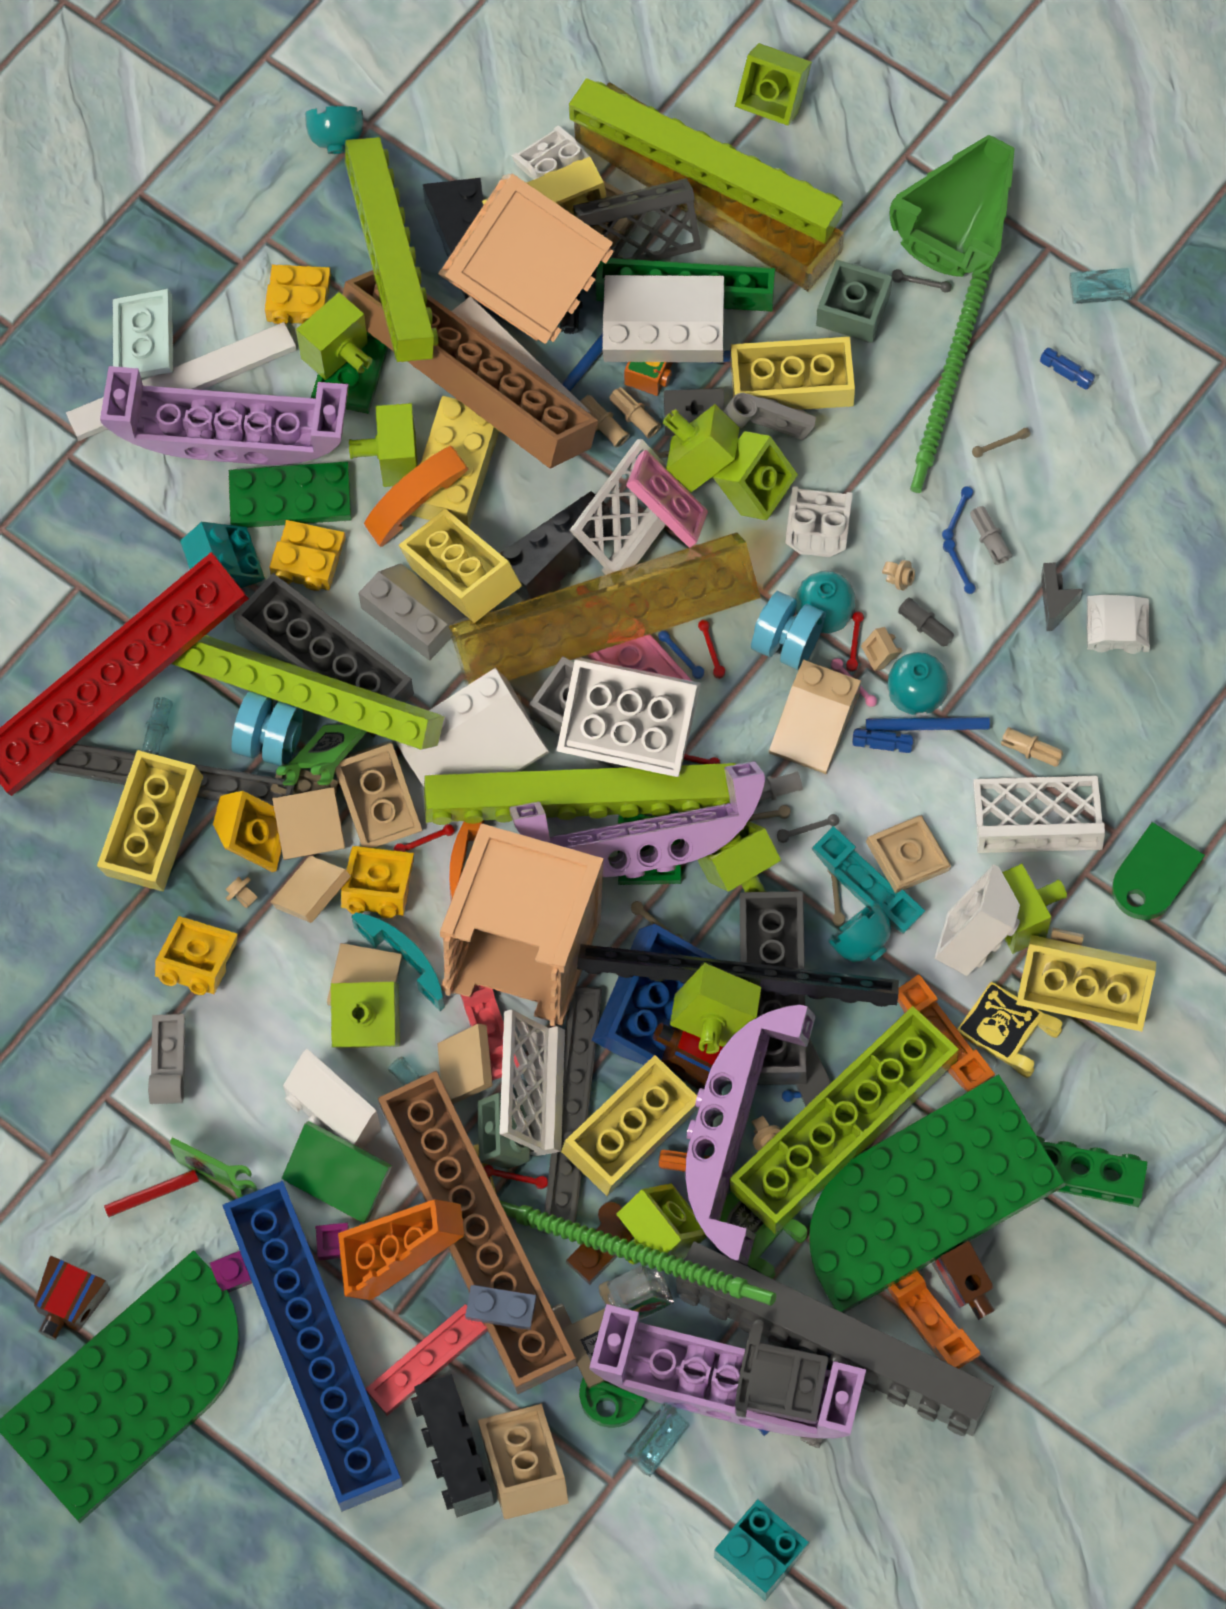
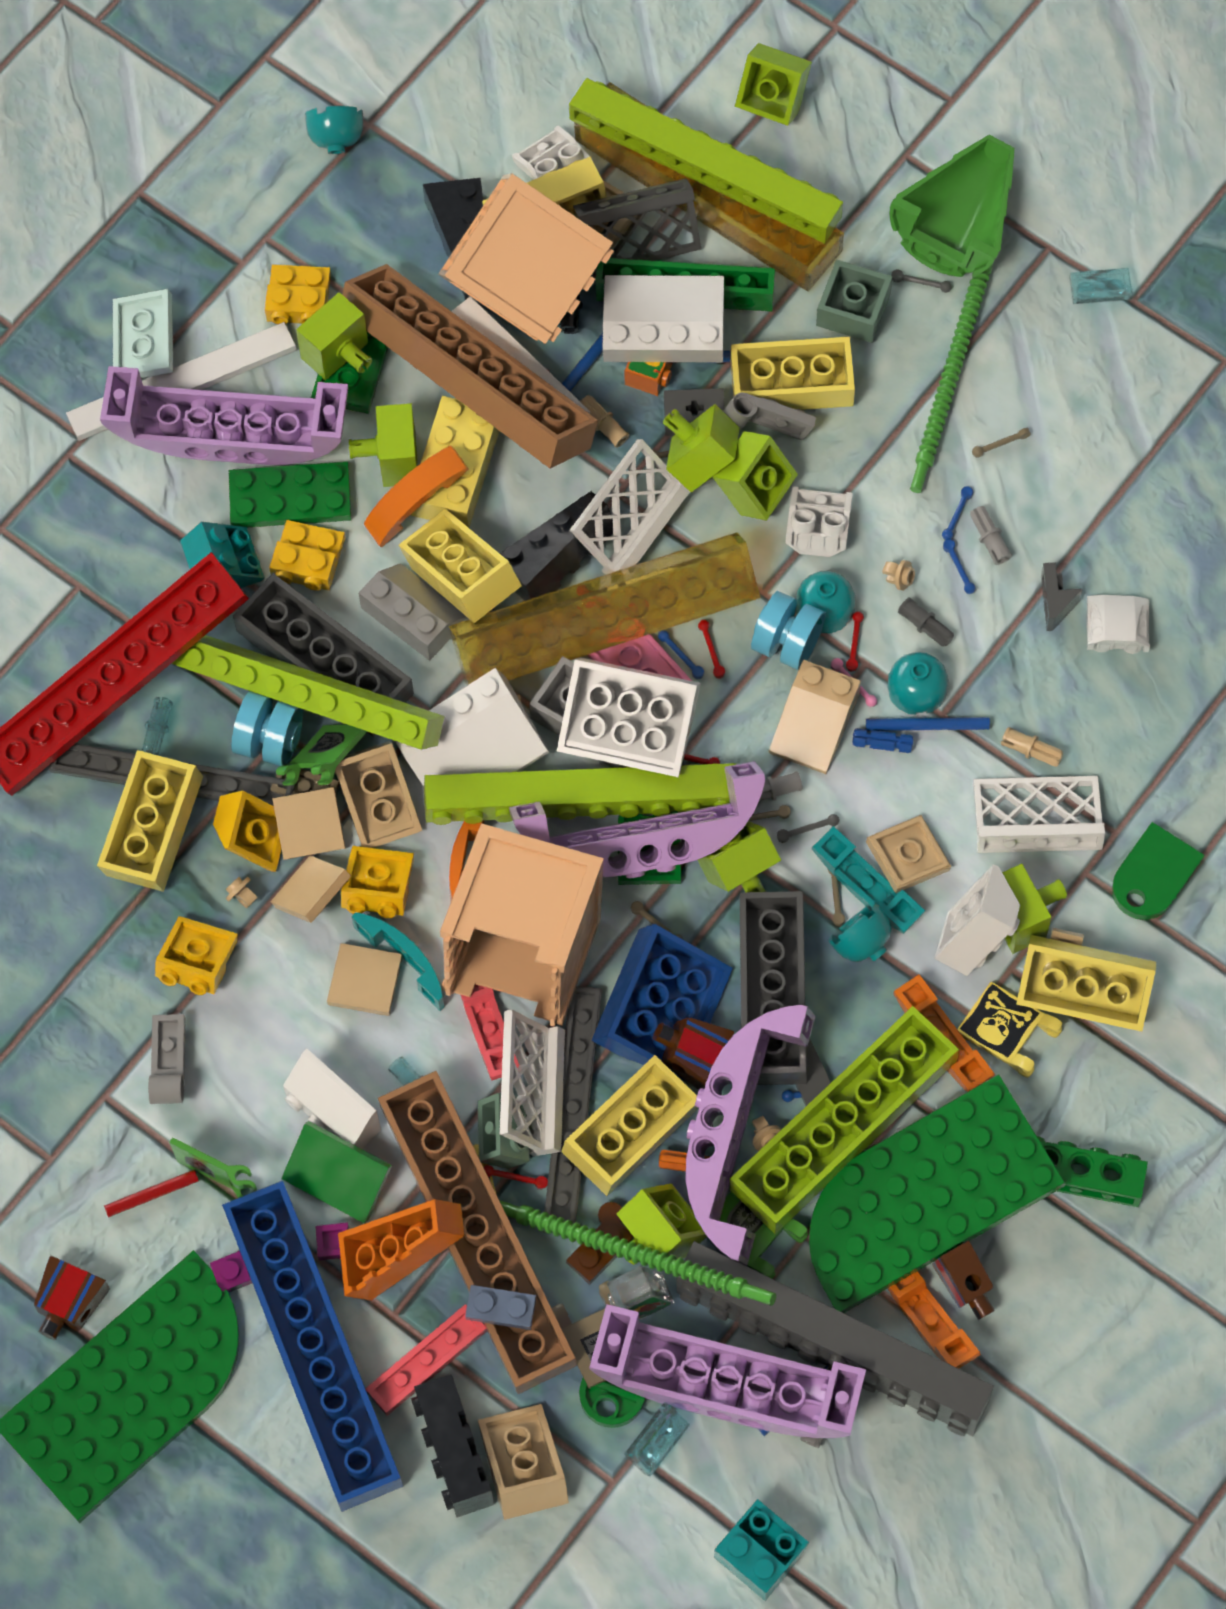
(365, 1015): lime brick -> none
(389, 250): lime brick -> none
(447, 830): red hinge -> none
(465, 1063): tan tile -> none
(635, 412): tan axle -> none
(667, 498): bright pink tile -> none
(714, 1006): lime brick -> none
(778, 979): black plate -> none
(779, 1380): dark grey piece -> none
(880, 648): tan tile -> none
(1067, 368): blue axle -> none

